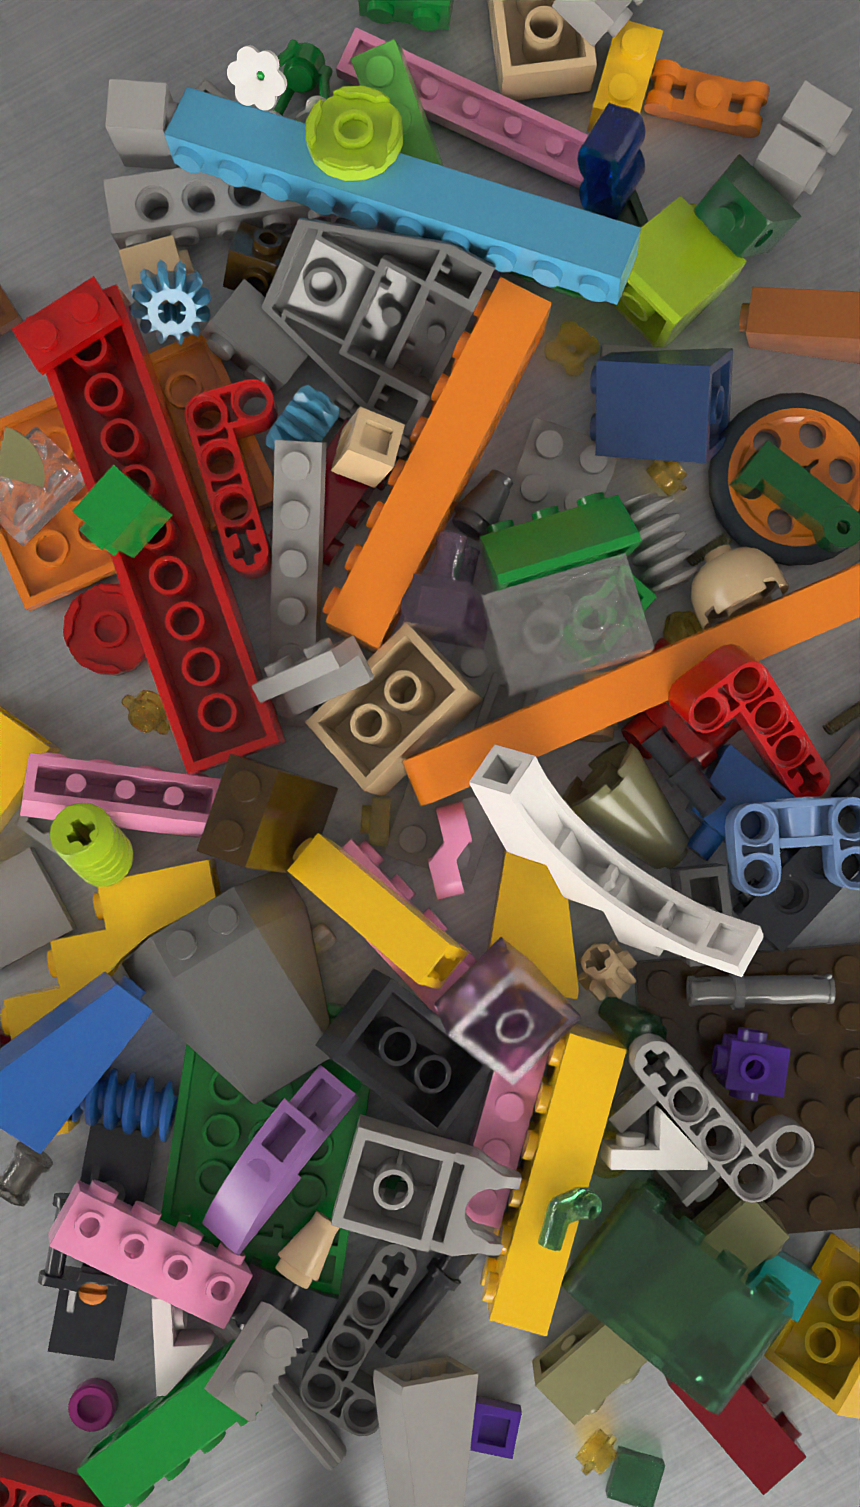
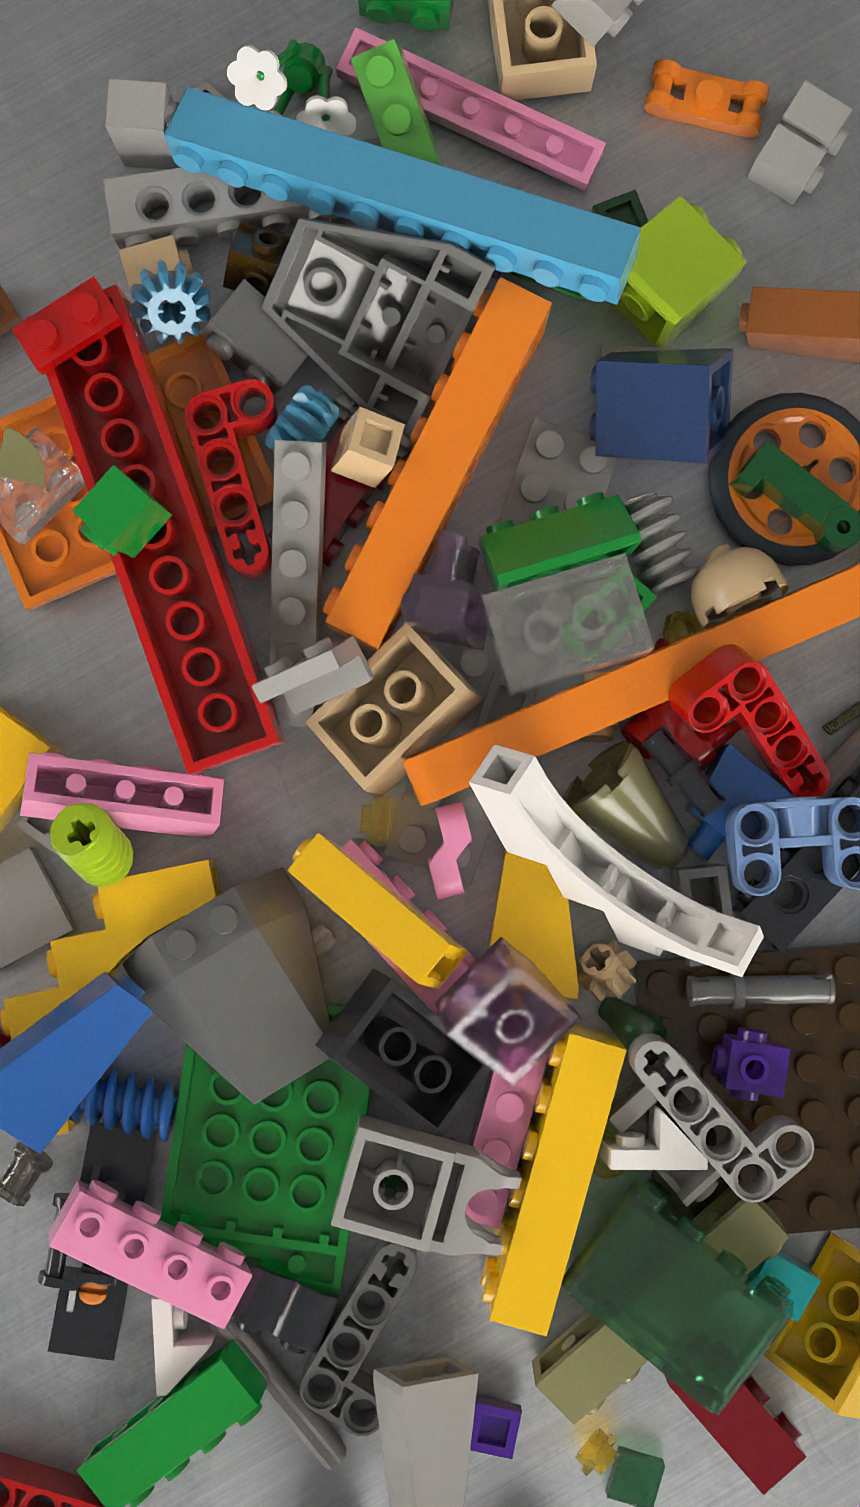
(93, 1404): magenta tile -> none
(102, 631): red tile -> none
(146, 712): clear yellow plate -> none
(256, 1361): light grey brick -> none
(264, 815): dark brown slope -> none
(275, 1157): medium lavender slope -> none
(307, 1251): tan cone -> none
(354, 133): lime tile -> none
(441, 1277): black pin -> none
(482, 505): dark grey cone -> none
(566, 1209): clear green arm -> none
(574, 335): clear yellow plate -> none
(611, 161): clear blue brick -> none
(627, 69): yellow brick -> none
(668, 476): clear yellow plate -> none
(706, 549): olive leg -> none
(744, 209): dark green torso -> none

